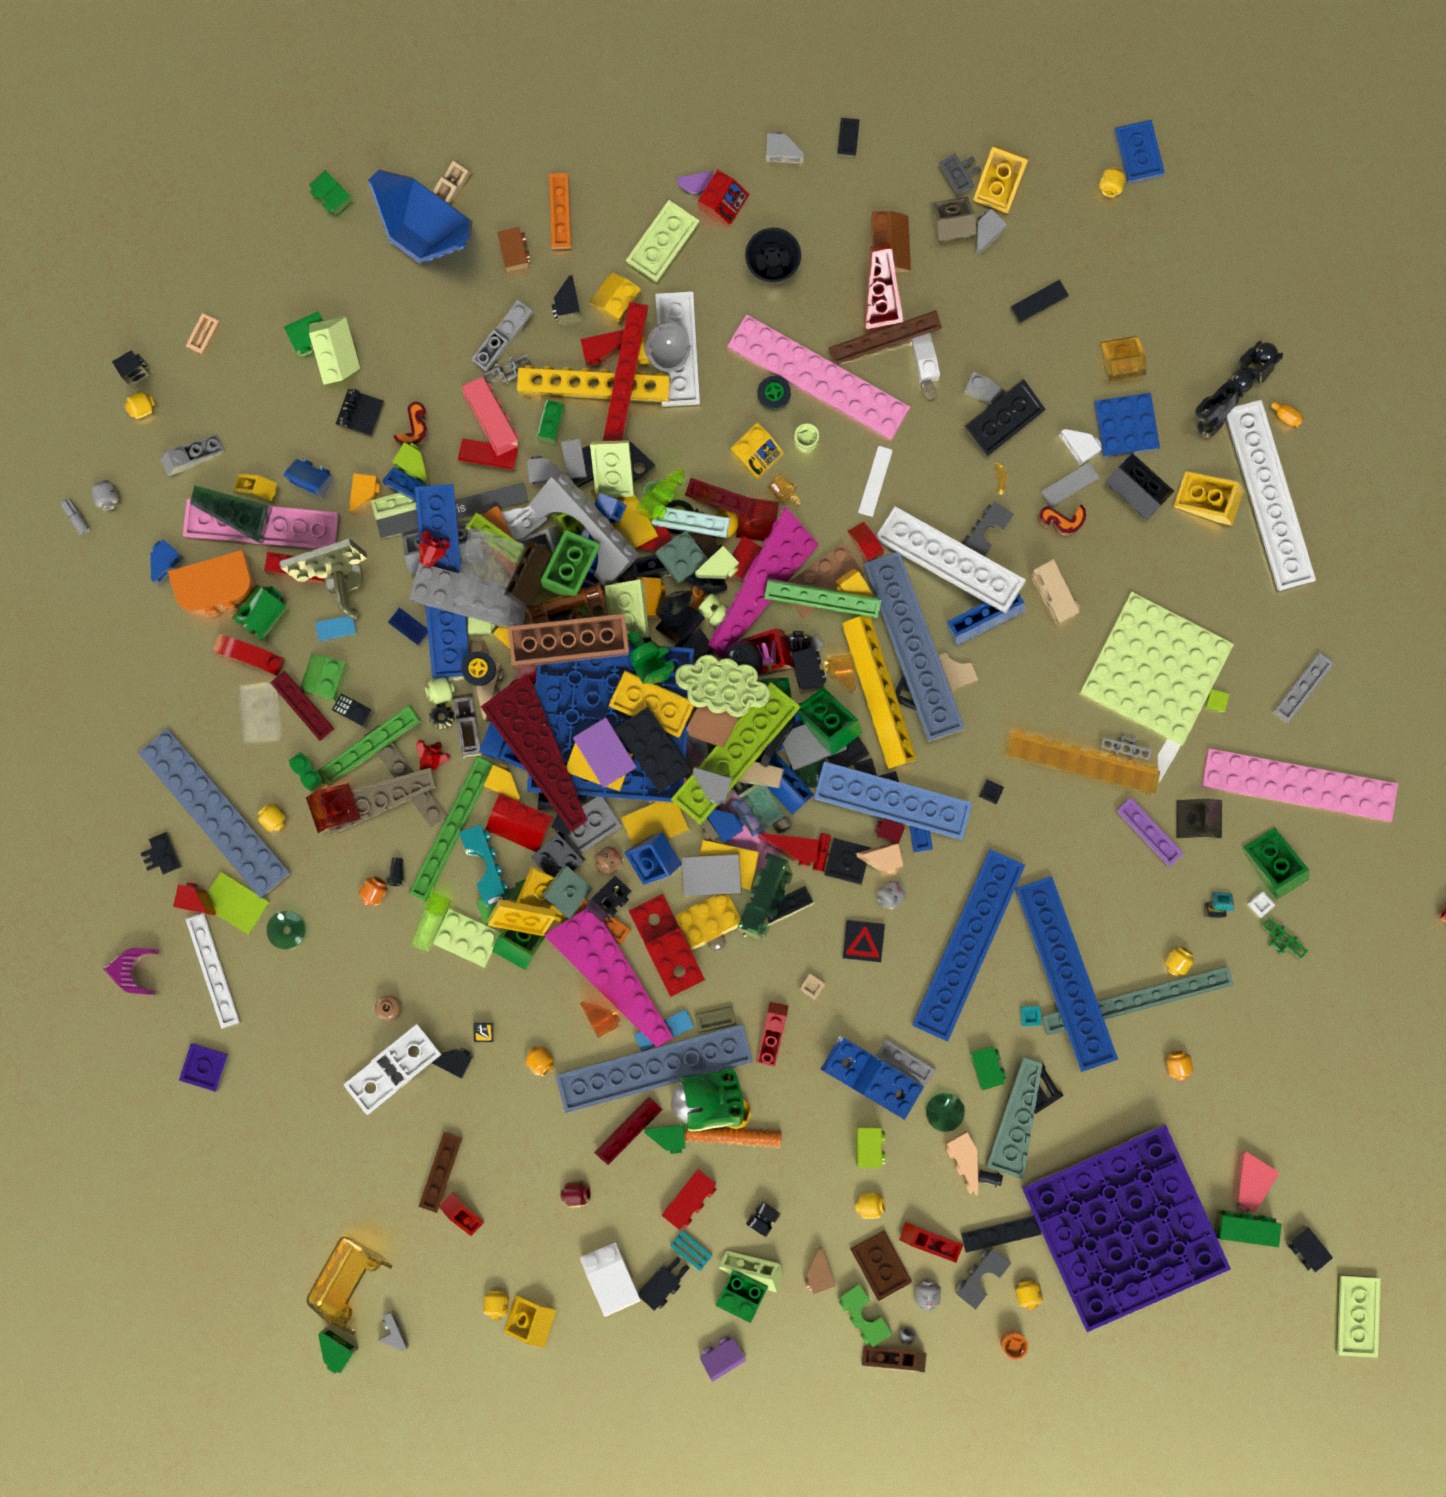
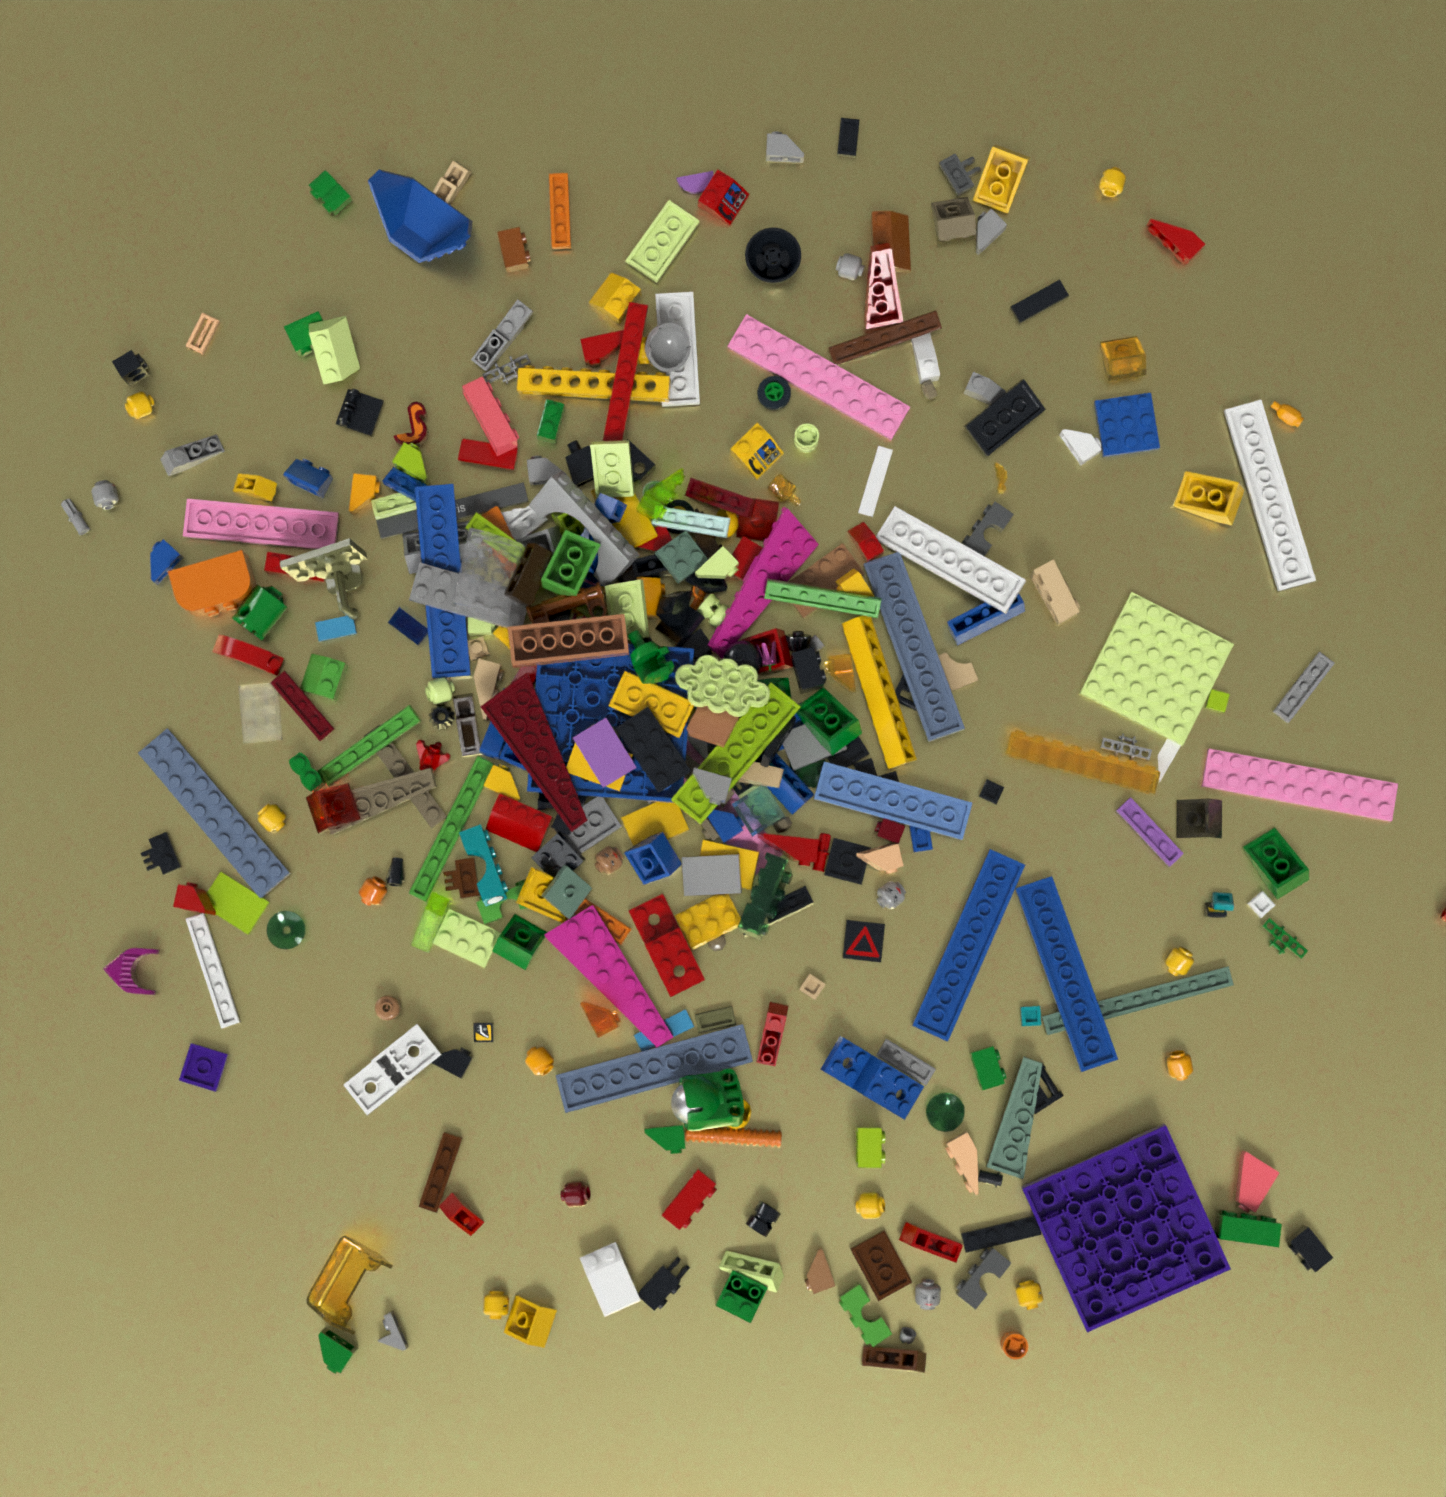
(241, 514): clear green wedge -> none
(353, 710): black slope -> none
(431, 549): red rock -> none
(463, 878): none -> reddish brown hinge
(471, 668): black wheel -> none
(521, 917): yellow plate -> none
(566, 304): black slope -> none
(573, 459): light grey tile -> none
(606, 897): black brick -> none
(628, 1131): dark red plate -> none
(688, 1258): teal tile -> none
(722, 1358): medium lavender slope -> none
(849, 266): none -> light grey head
(1062, 524): dark red animal -> none
(1070, 485): light grey tile -> none
(1139, 151): blue tile -> none
(1139, 486): black slope -> none
(1180, 240): none -> red slope
(1241, 381): black piece -> none
(1358, 1316): yellowish green plate -> none

